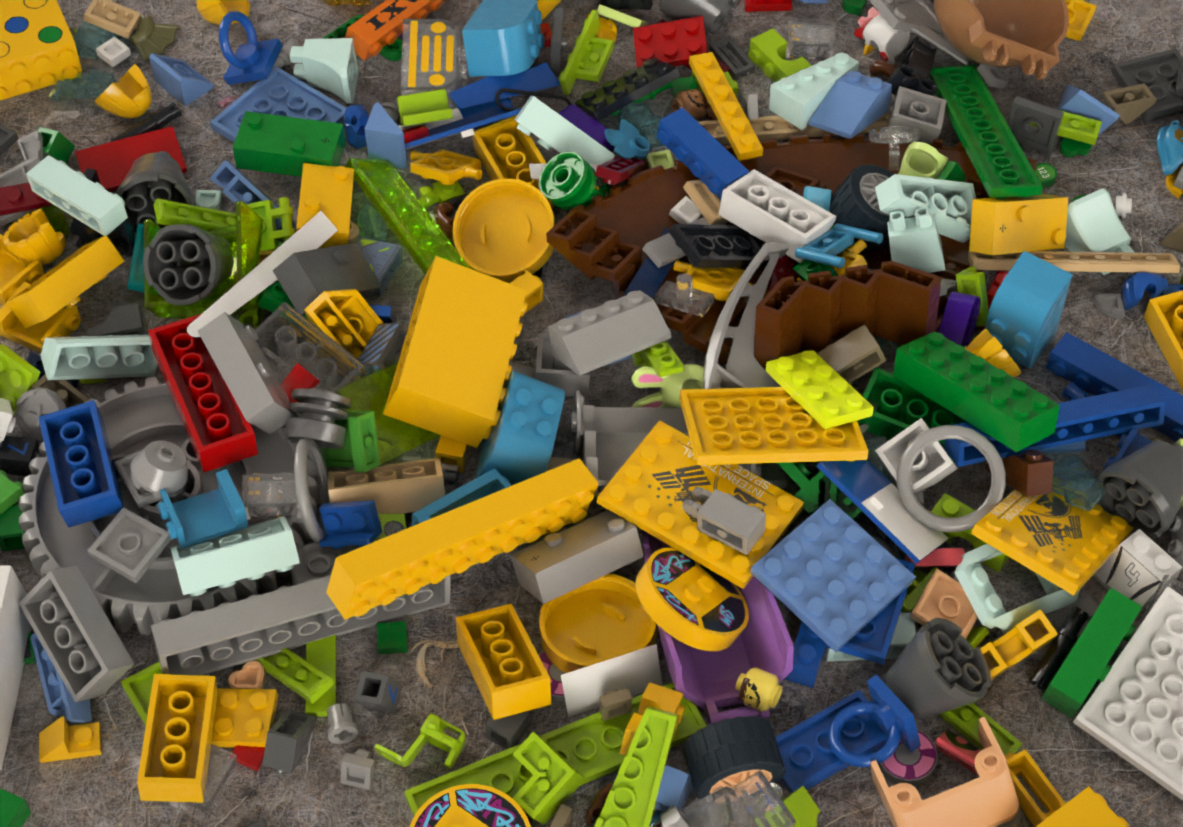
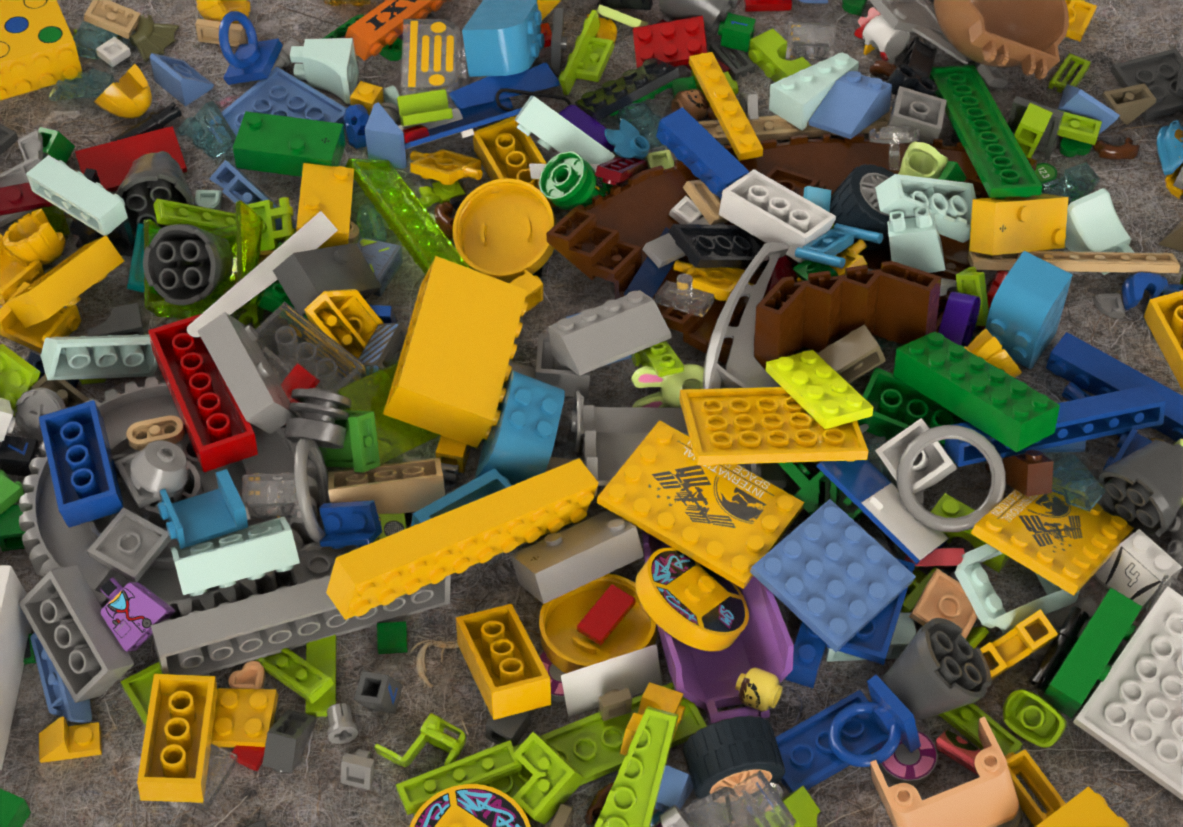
(132, 612): none -> medium lavender torso
(155, 430): none -> tan plate
(209, 32): none -> tan tile
(209, 131): none -> clear light blue slope
(367, 95): none -> yellow brick
(391, 95): none -> light aqua tile
(475, 769): none -> lime tile
(606, 614): none -> red tile
(726, 519): light grey hinge -> none
(737, 32): none -> green brick
(1032, 128): none -> lime arch
(1033, 718): none -> lime piece
(1075, 183): none -> clear light blue slope
(1078, 61): none -> lime tile
(1112, 152): none -> reddish brown piece
(1123, 205): white plate -> none

